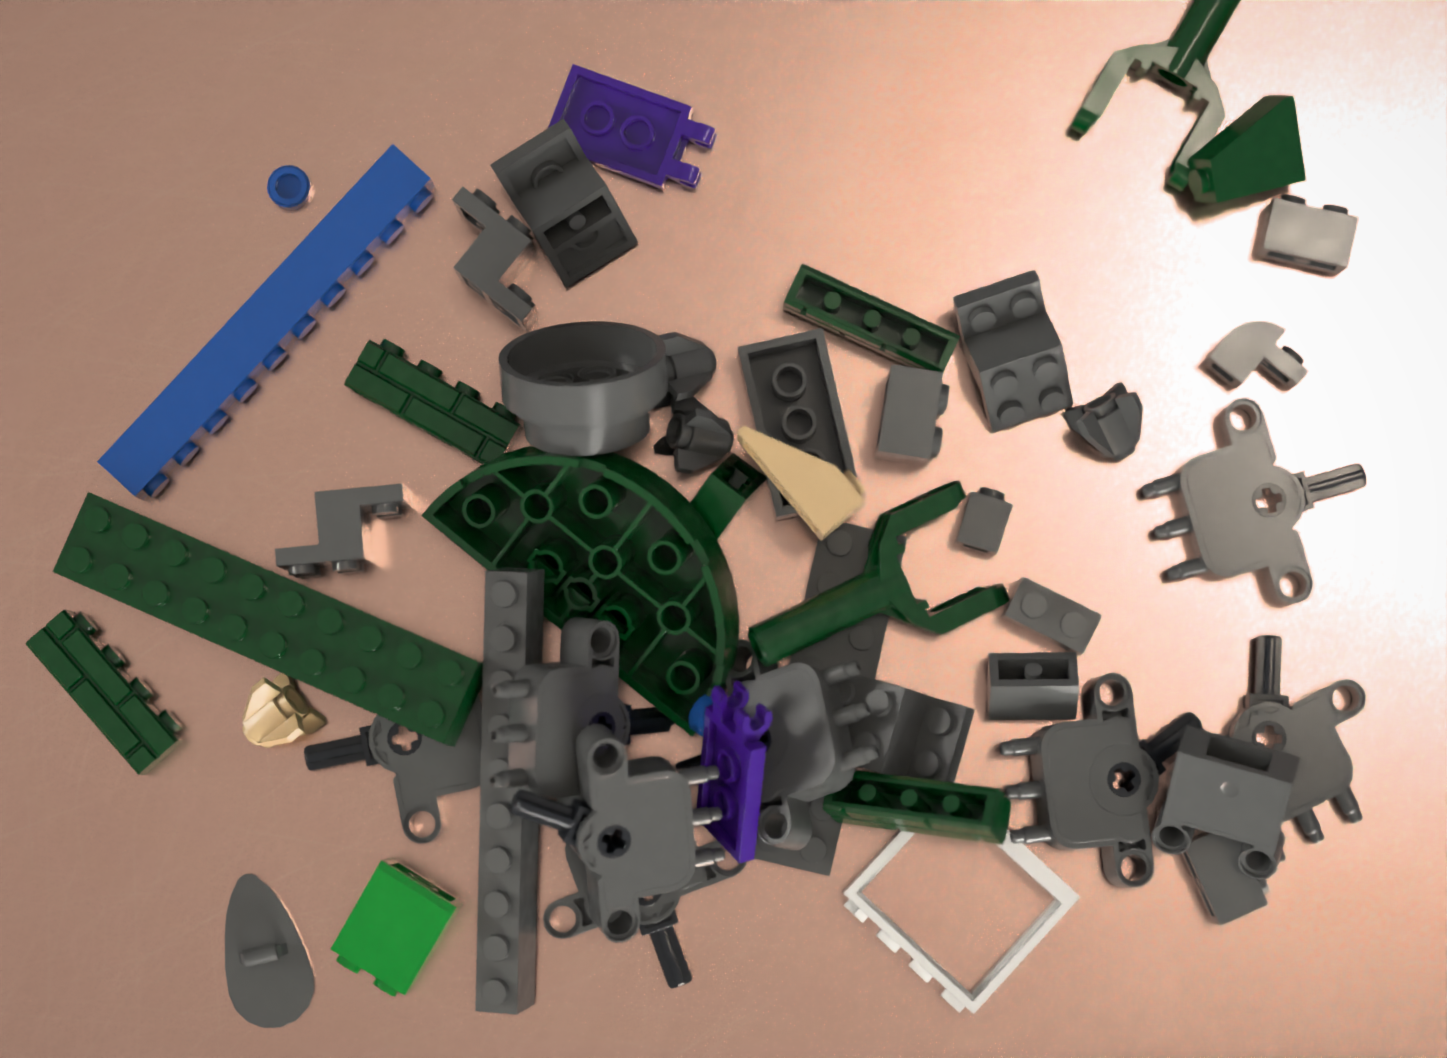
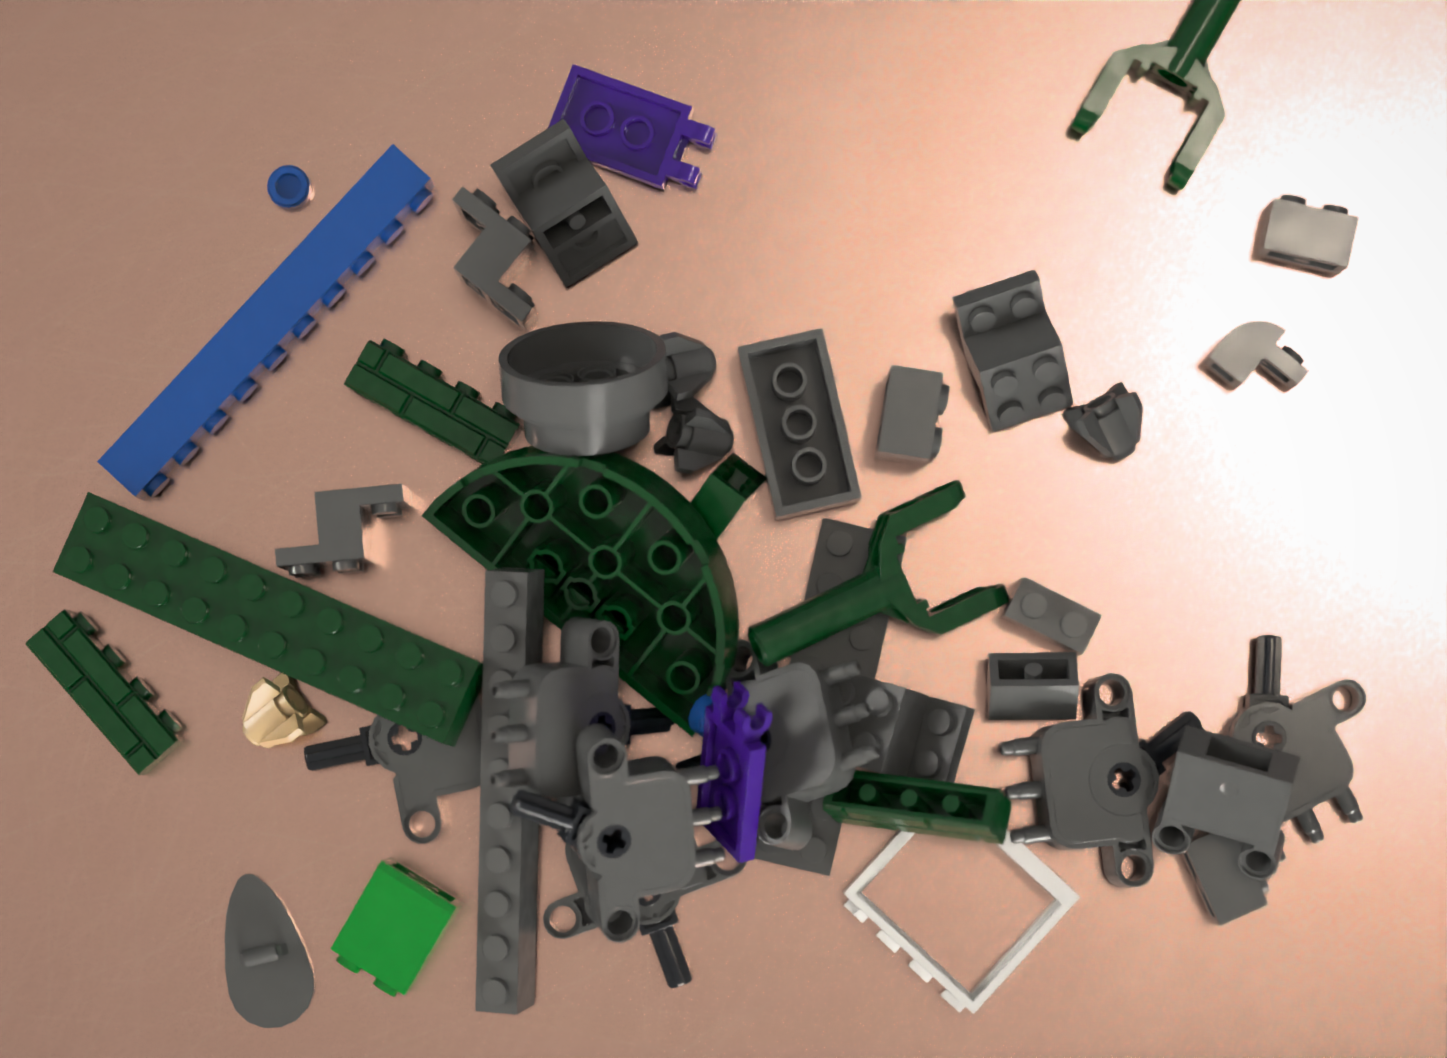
(809, 484): tan slope -> none
(869, 320): dark green brick -> none
(983, 521): dark grey brick -> none
(1222, 513): piece -> none
(1251, 154): dark green slope -> none

